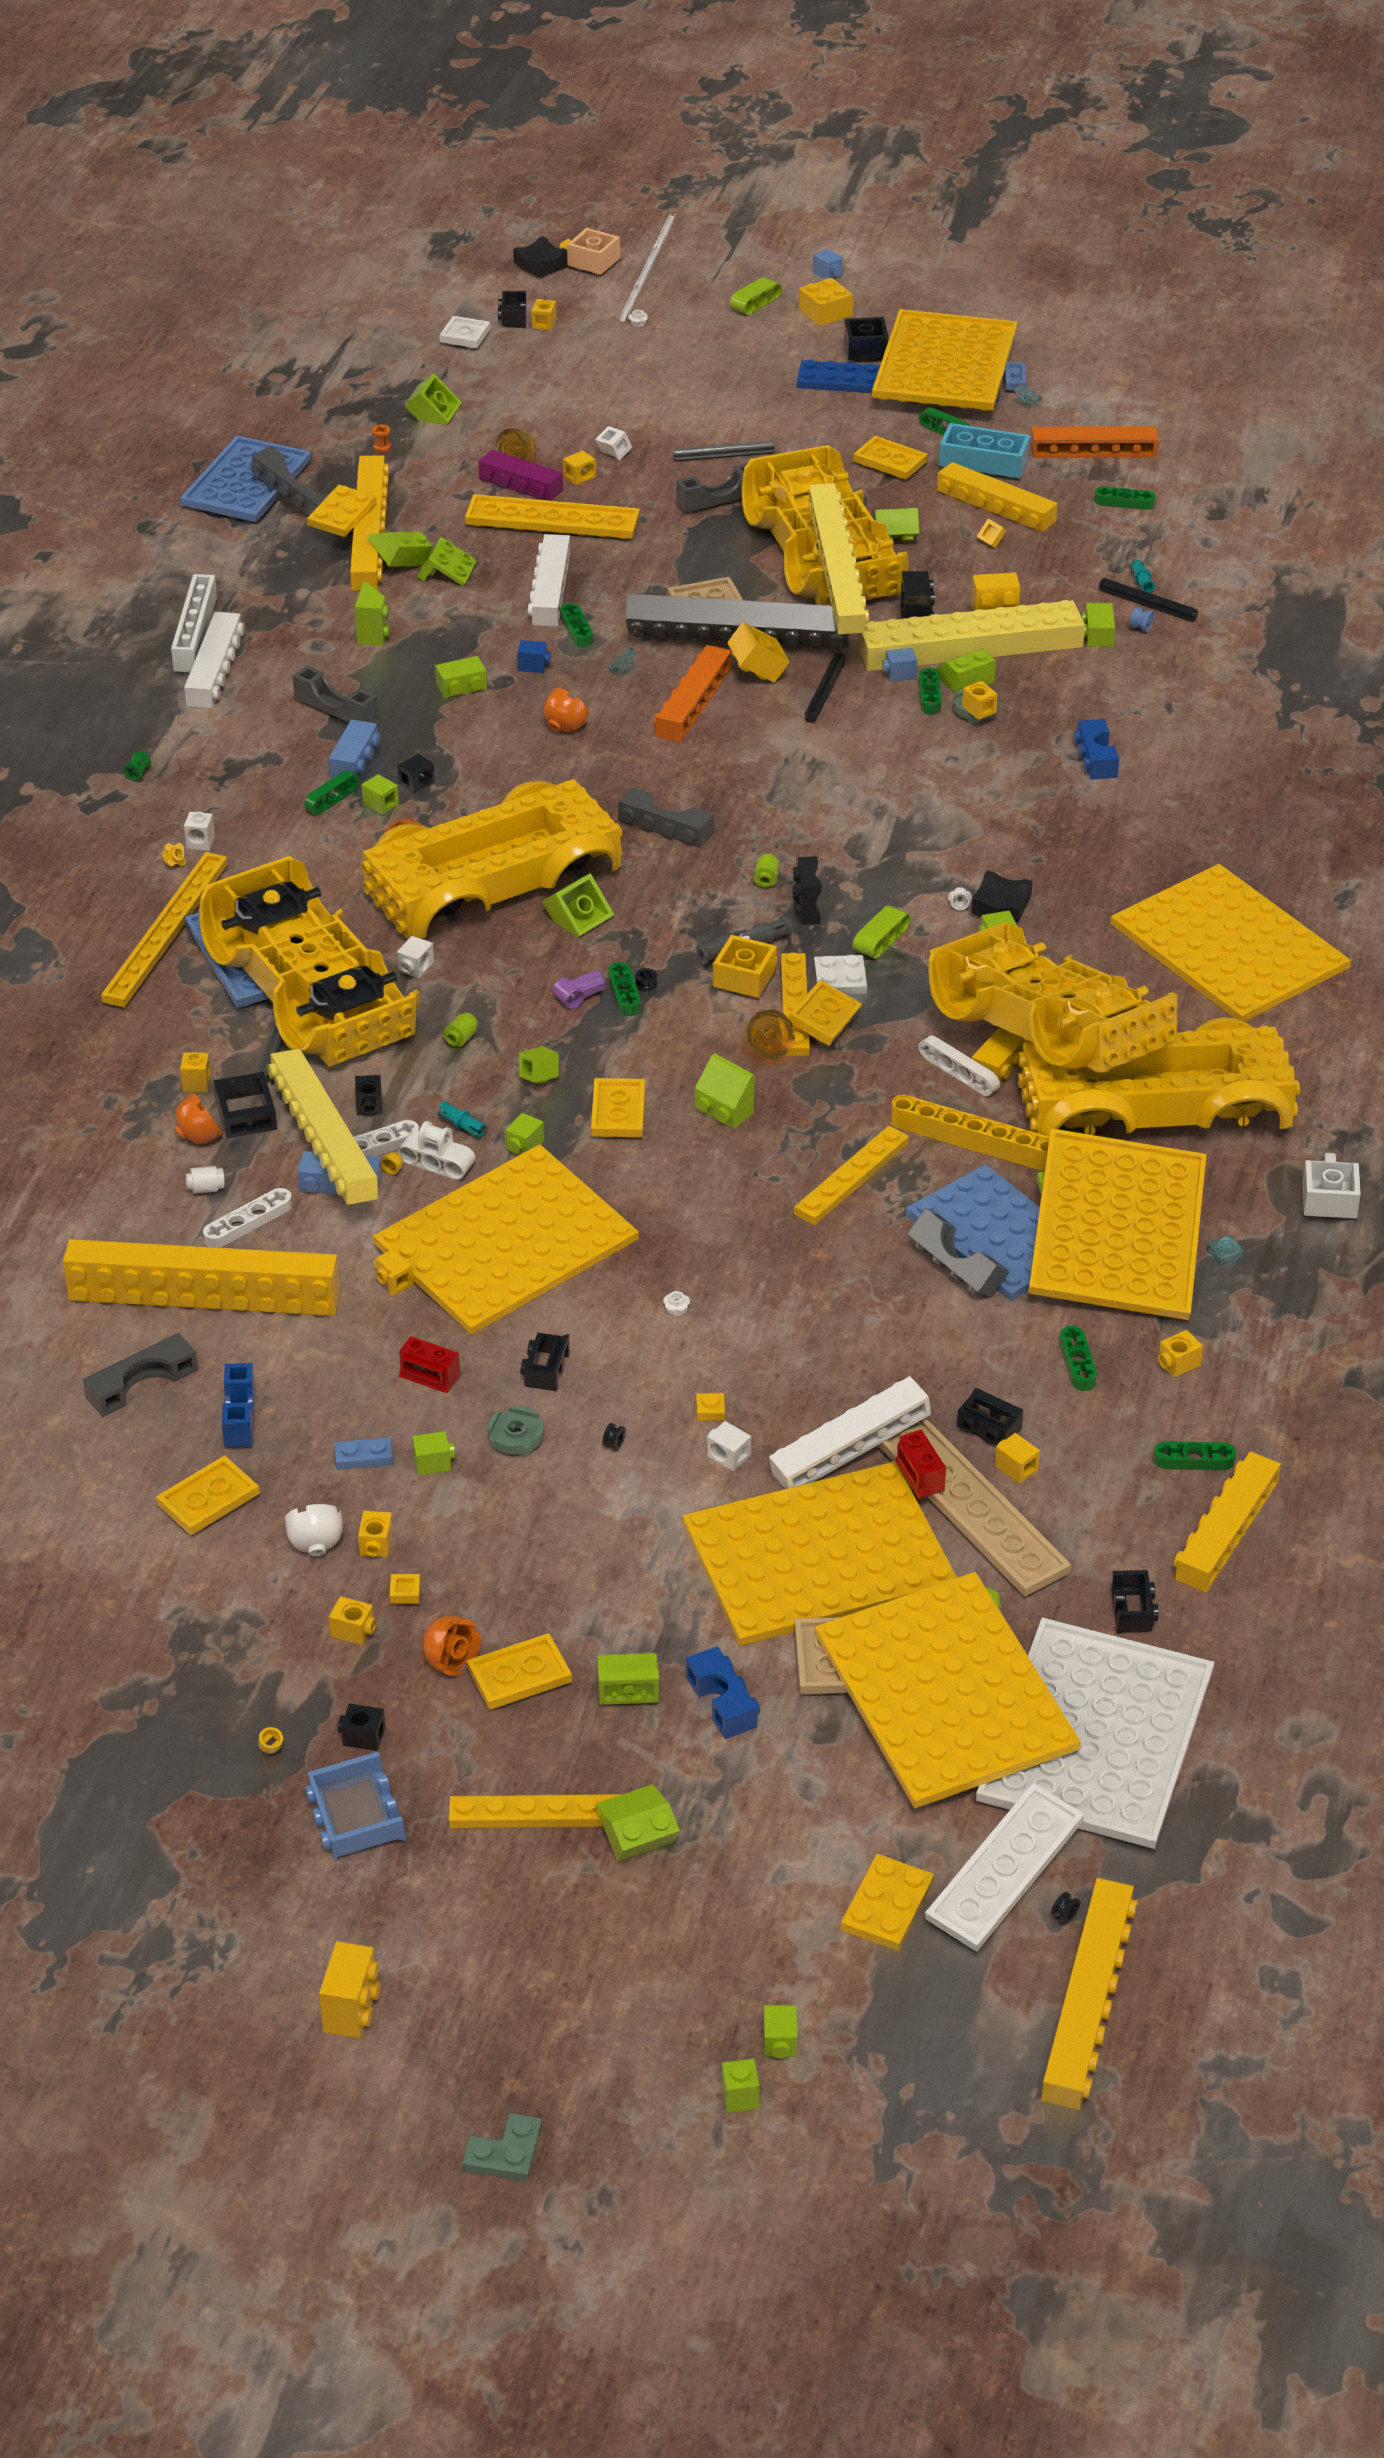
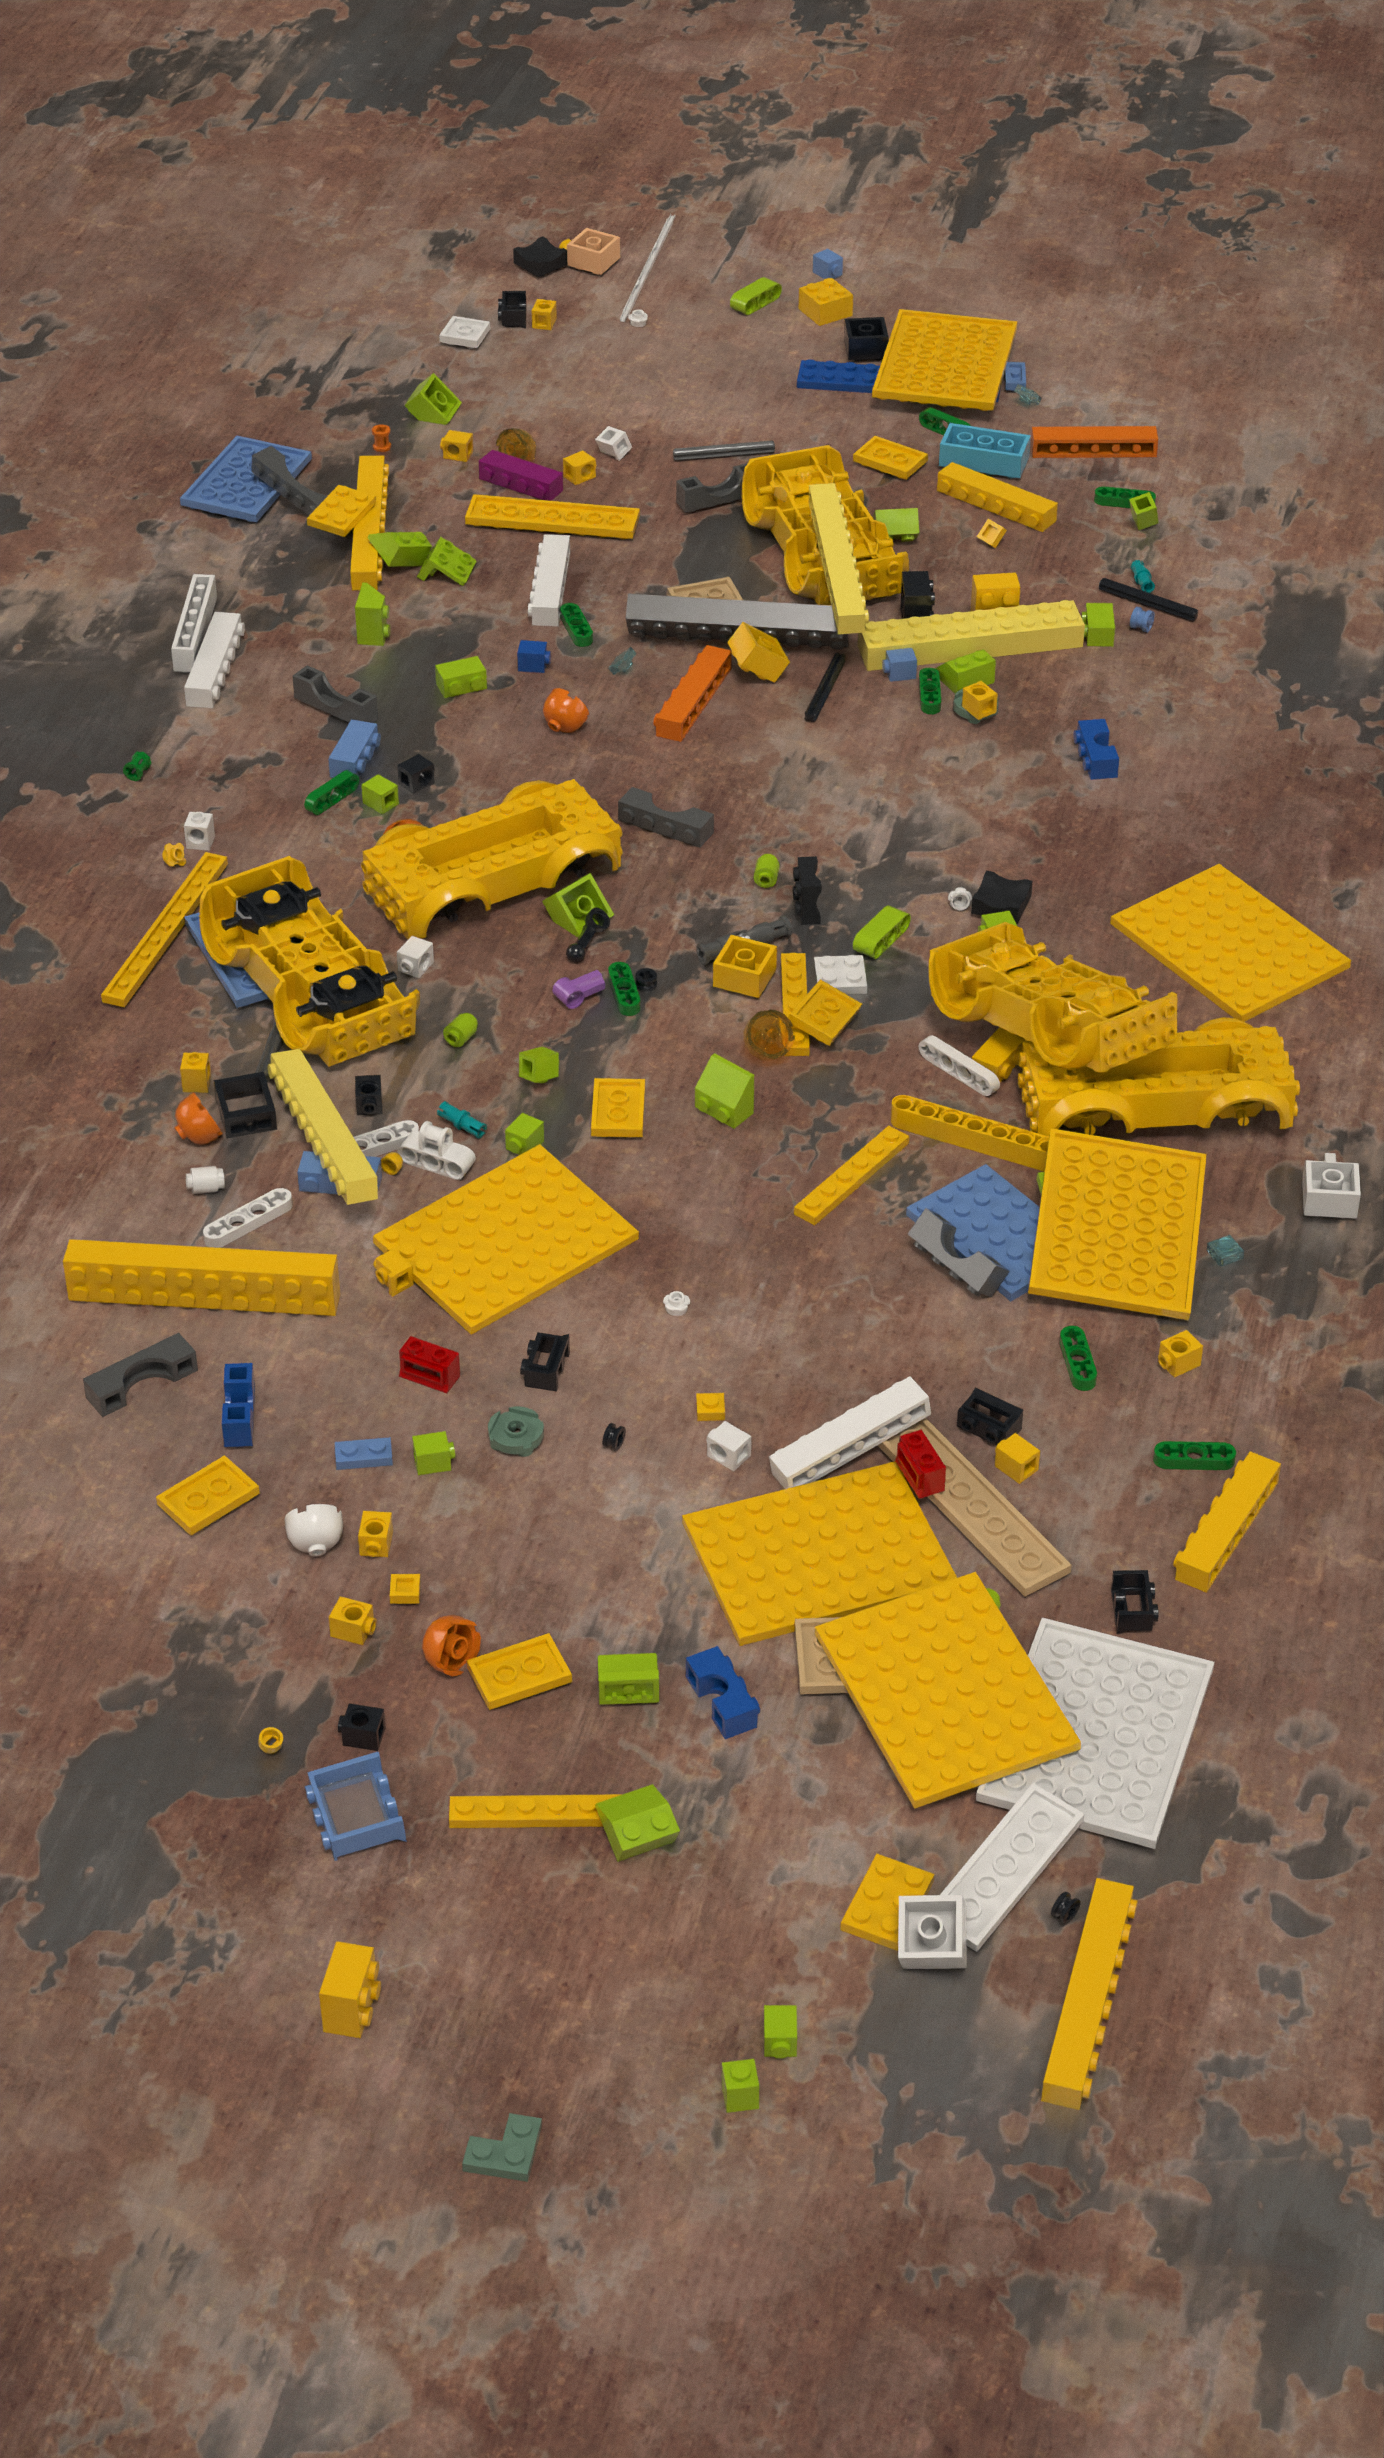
(457, 445): none -> yellow brick
(576, 951): none -> black piece
(932, 1932): none -> white brick
(1144, 511): none -> lime brick

